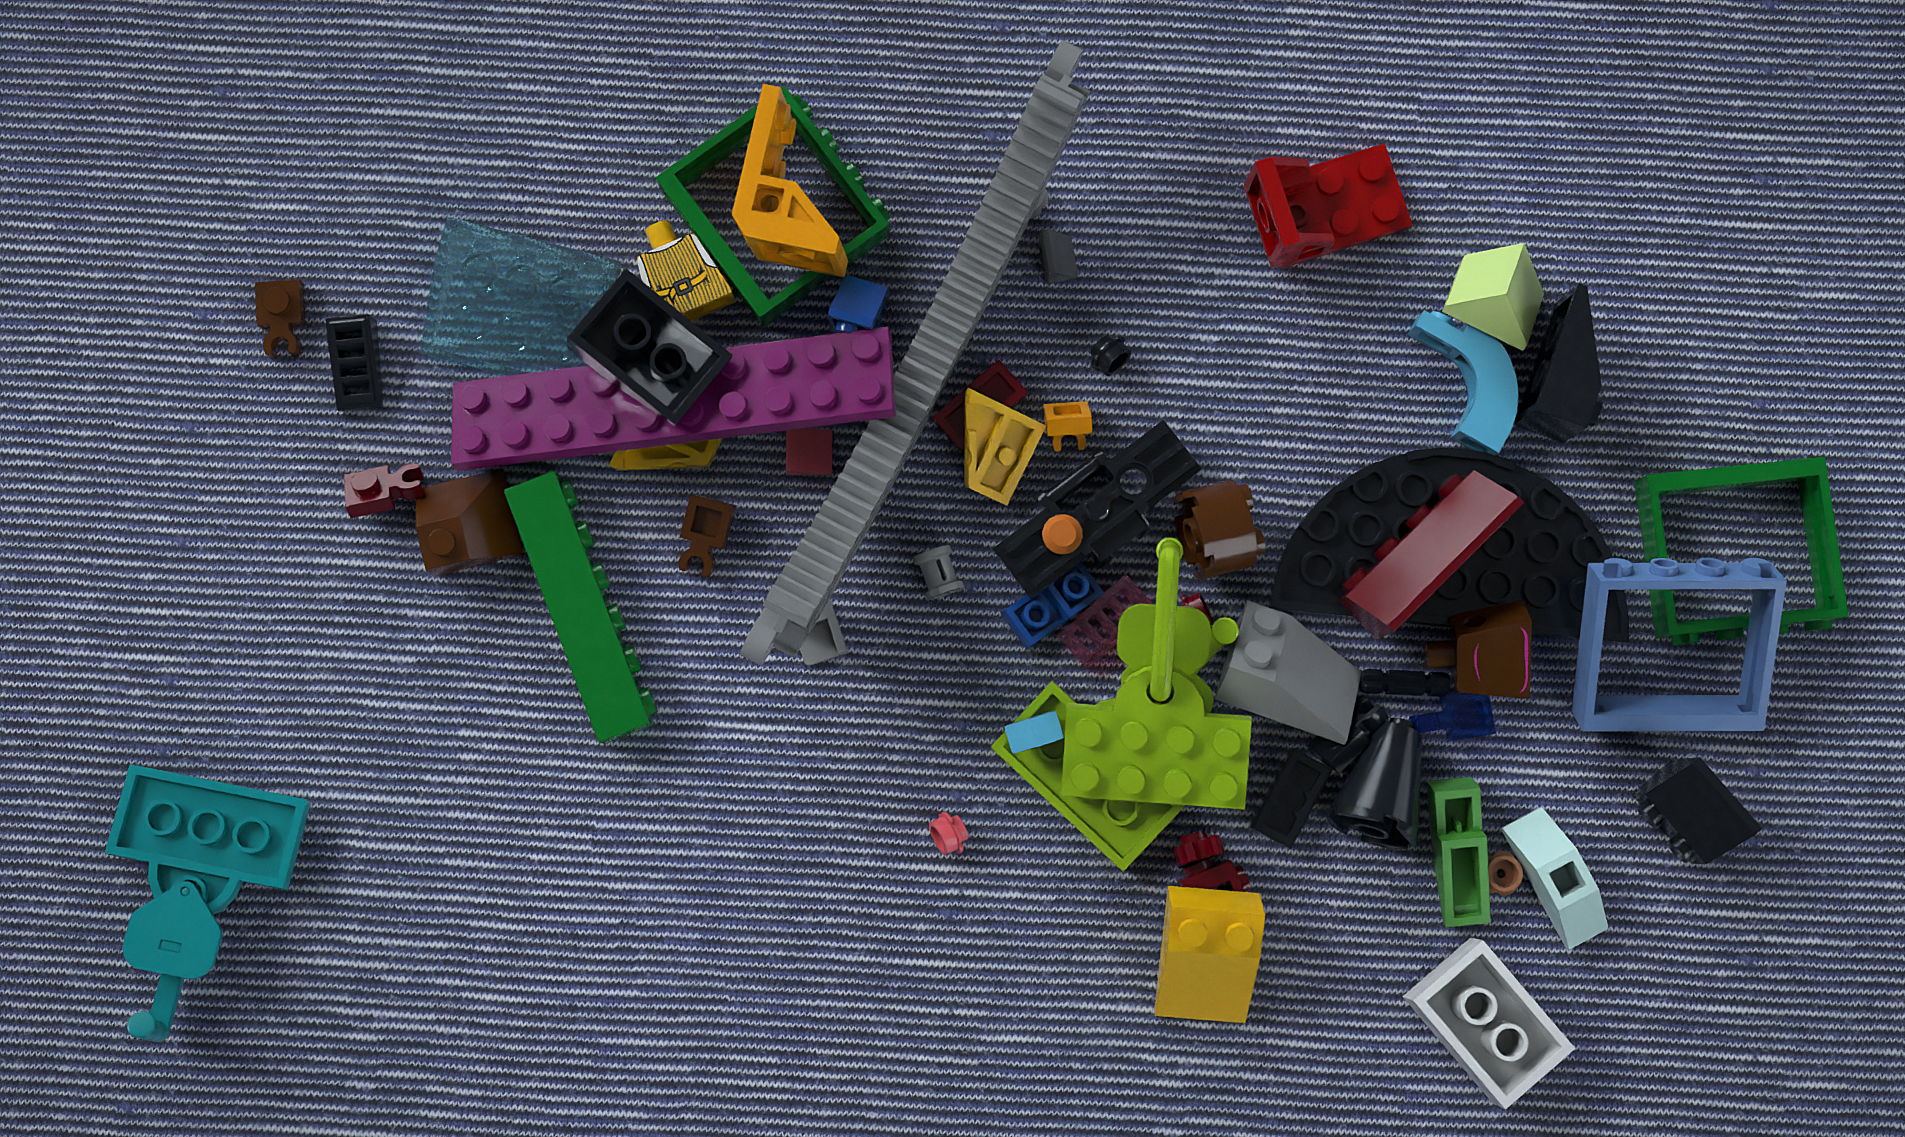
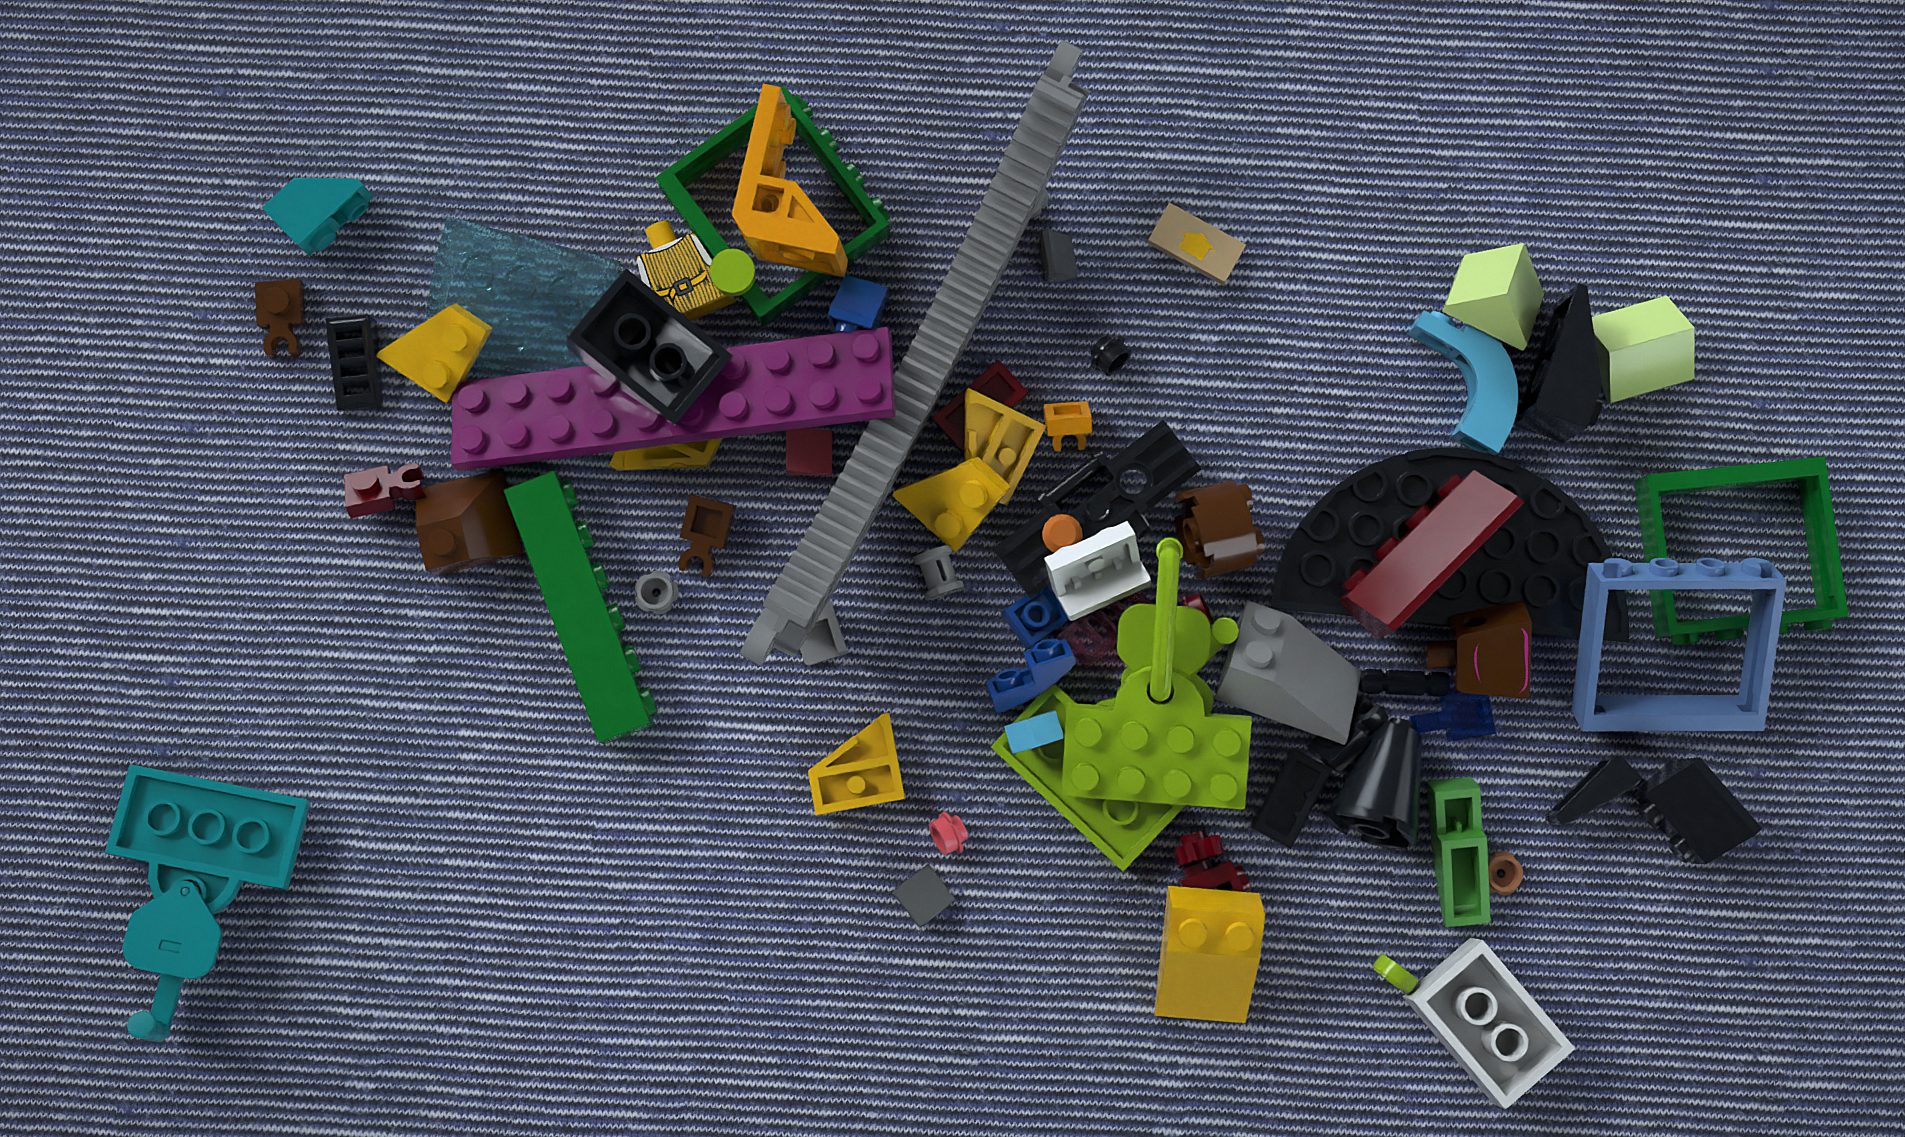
(316, 208): none -> teal slope
(439, 351): none -> yellow wing
(645, 587): none -> light grey plate
(732, 272): none -> lime tile
(859, 772): none -> yellow wing
(923, 895): none -> dark grey slope
(954, 500): none -> yellow wing
(1045, 666): none -> blue slope
(1097, 571): none -> white bracket
(1196, 243): none -> tan tile
(1324, 206): red bracket -> none
(1395, 974): none -> lime tile
(1557, 877): light aqua slope -> none
(1600, 785): none -> black slope
(1643, 348): none -> yellowish green slope

